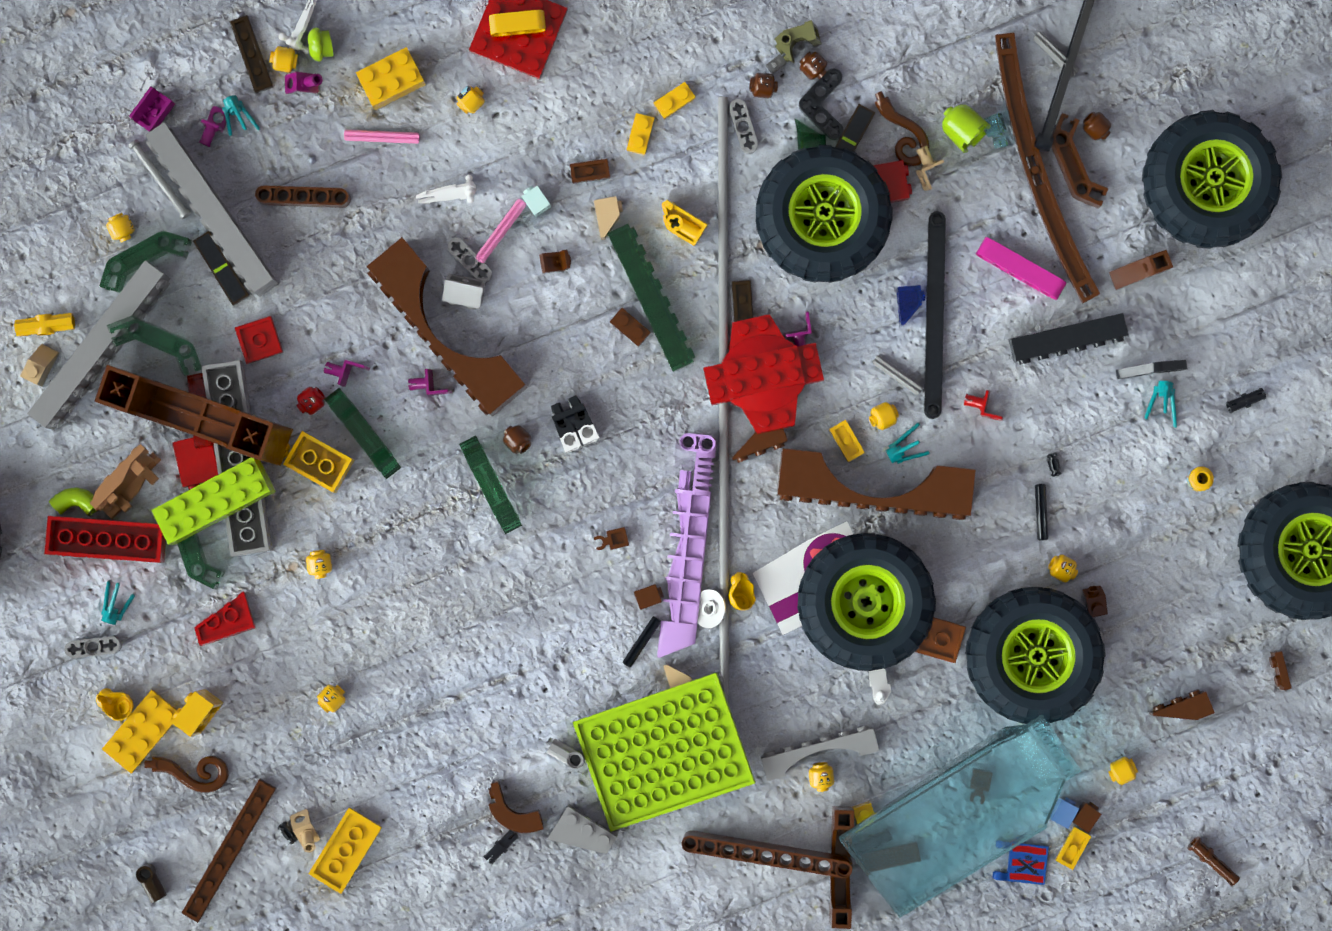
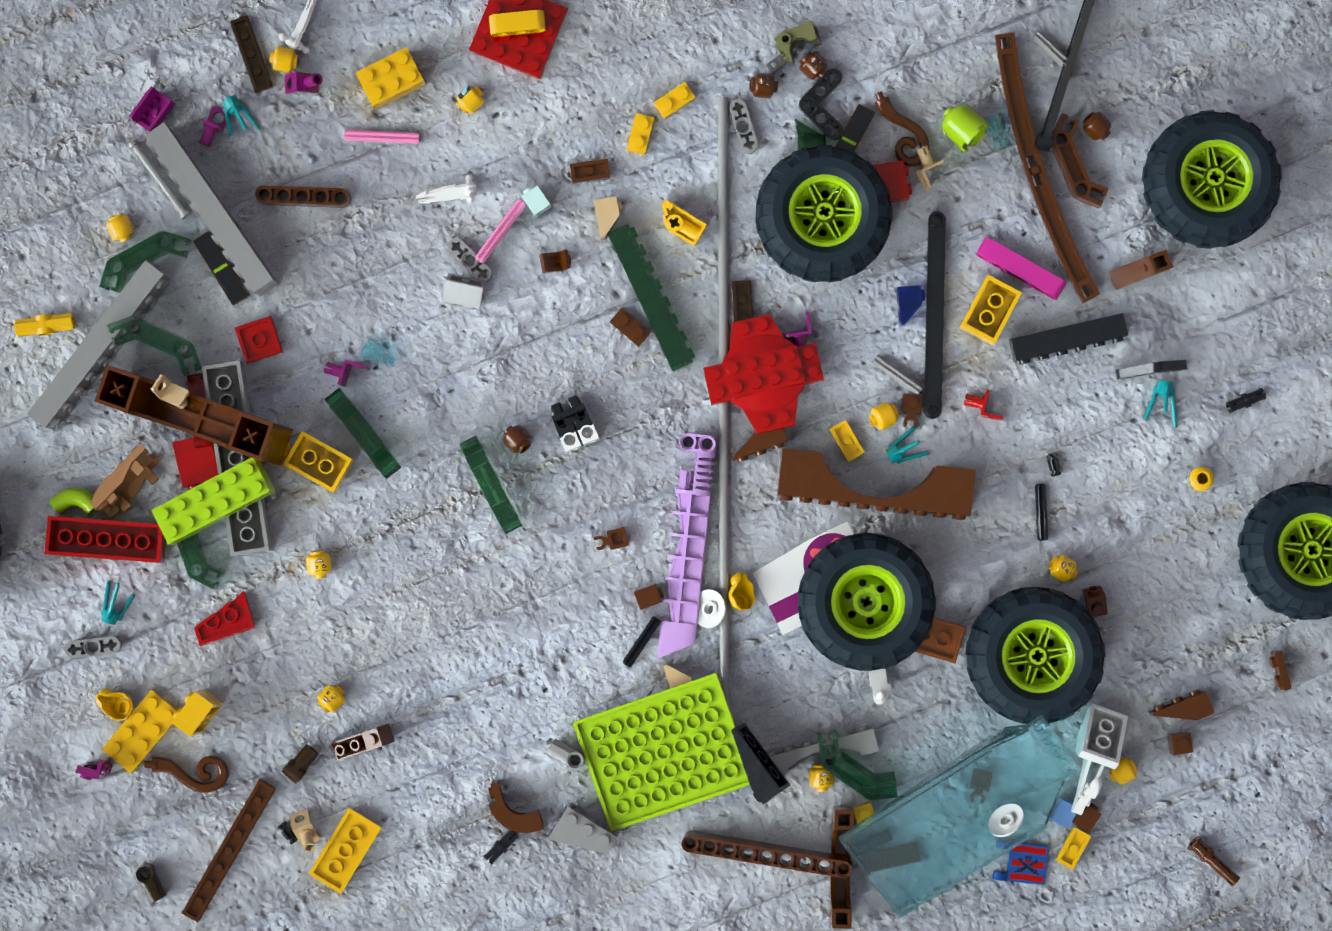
(39, 365): tan slope -> none
(91, 771): none -> magenta bracket
(171, 392): none -> tan bracket
(297, 767): none -> dark brown piece
(310, 400): red head -> none
(320, 44): lime piece -> none
(363, 742): none -> reddish brown slope
(375, 352): none -> clear light blue plate
(404, 280): reddish brown arch -> none
(426, 383): magenta bracket -> none
(761, 771): none -> black slope
(854, 773): none -> clear green piece
(911, 406): none -> reddish brown plate
(990, 310): none -> yellow brick
(1006, 820): none -> white dish
(1100, 742): none -> white slope
(1180, 743): none -> reddish brown brick

